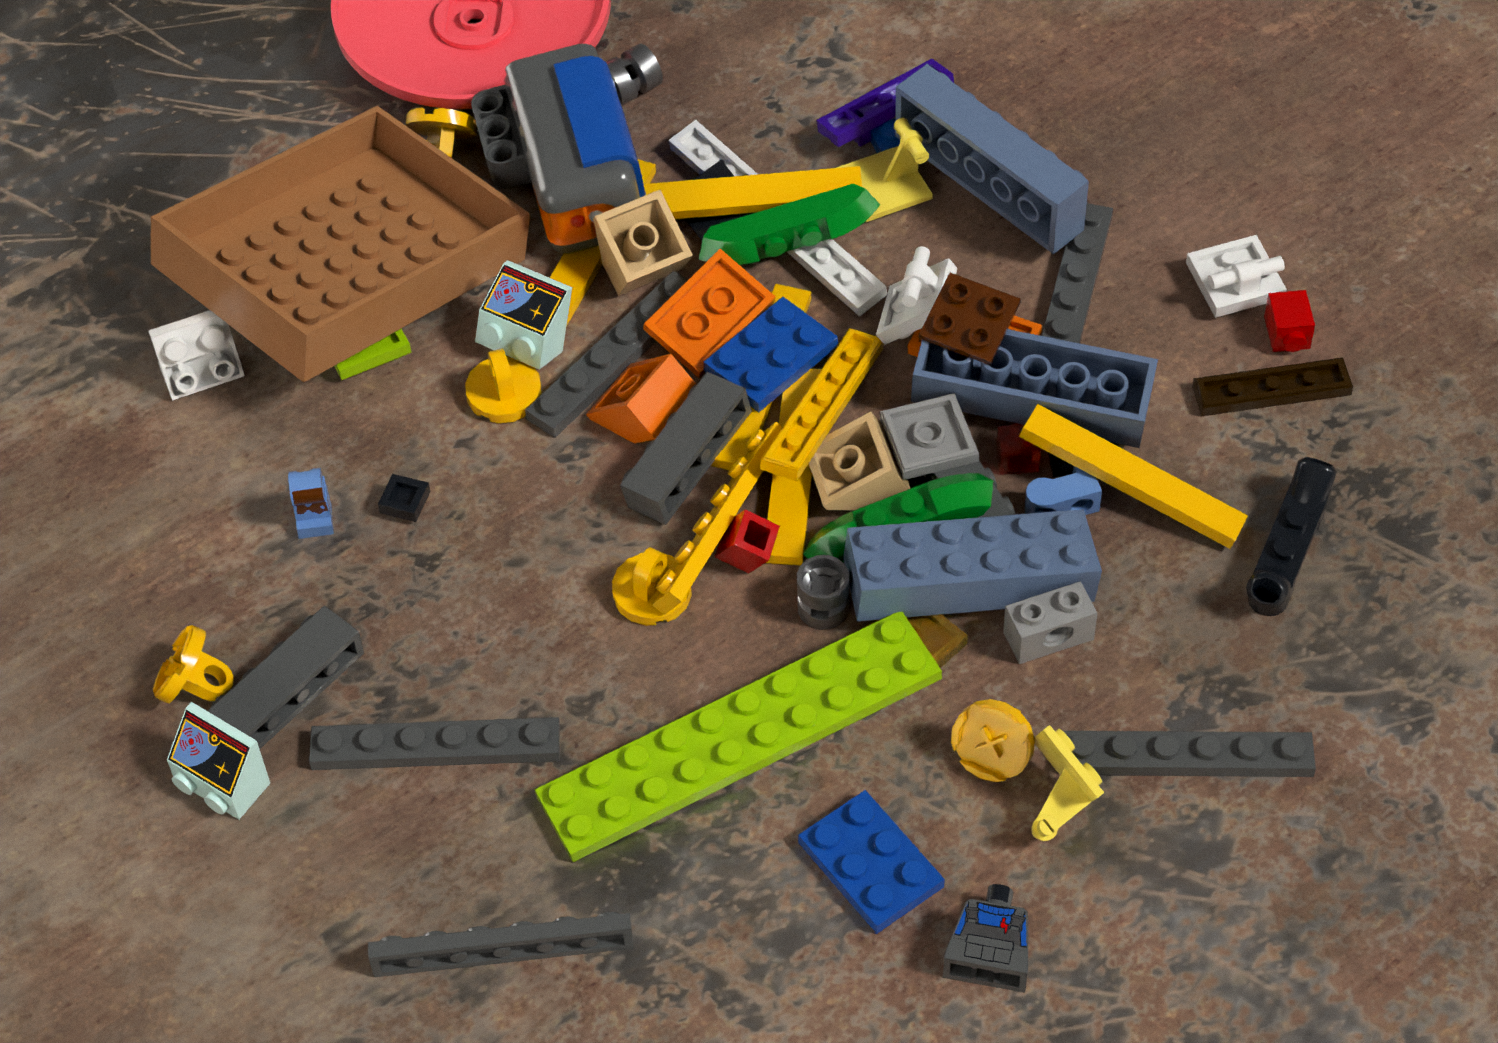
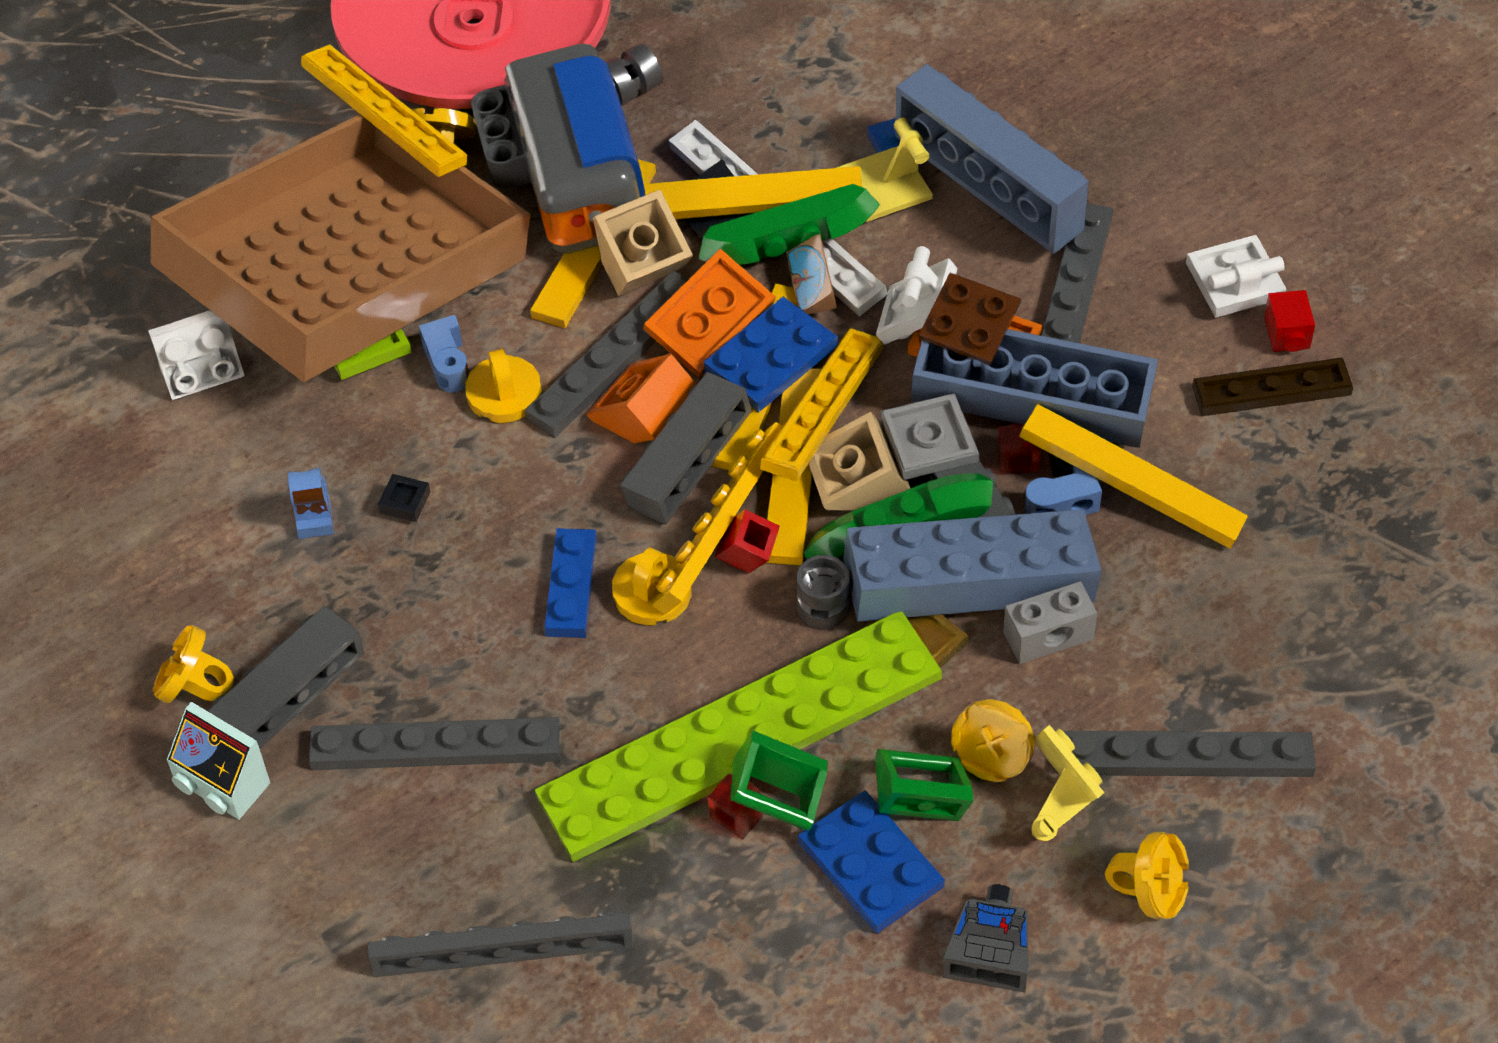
(384, 110): none -> yellow tile
(440, 345): none -> medium blue leg
(524, 315): slope -> none
(570, 583): none -> blue plate
(730, 814): none -> clear red plate
(784, 768): none -> green tile
(811, 276): none -> slope
(868, 111): dark purple hinge -> none
(922, 797): none -> green tile
(1155, 873): none -> yellow tile
(1291, 537): black plate -> none

